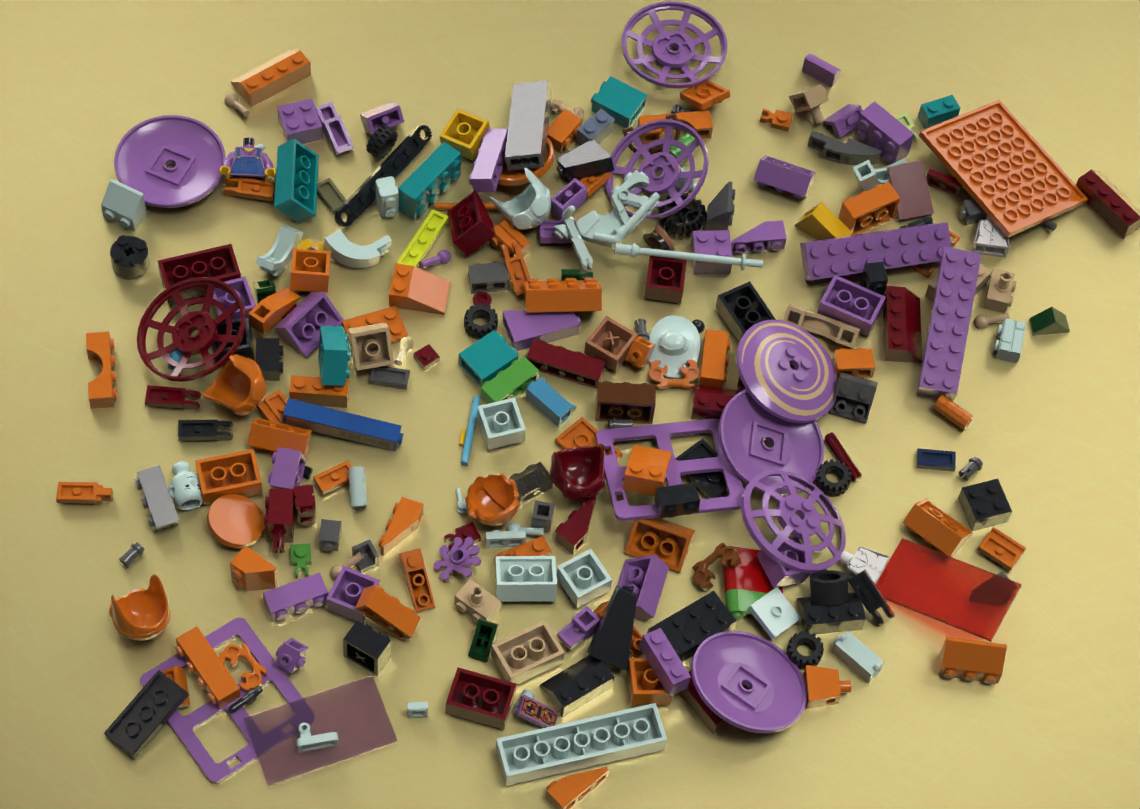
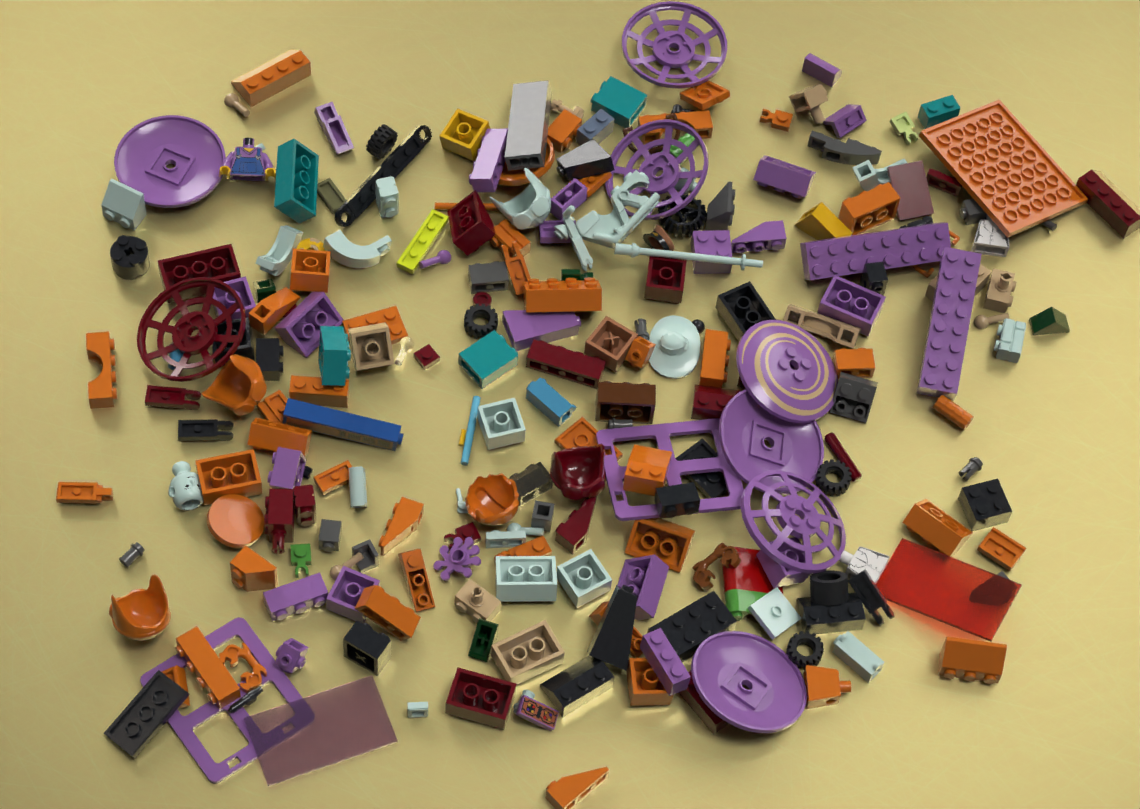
(156, 498): wedge -> none
(250, 188): orange hinge -> none
(300, 121): medium lavender brick -> none
(308, 743): light aqua piece -> none
(387, 114): medium lavender brick -> none
(389, 377): dark grey tile -> none
(418, 290): orange slope -> none
(429, 181): teal brick -> none
(510, 382): bright green brick -> none
(580, 628): medium lavender brick -> none
(580, 744): light aqua brick -> none
(657, 375): orange helmet -> none
(884, 132): medium lavender brick -> none
(902, 326): dark red slope -> none
(936, 459): dark blue tile -> none

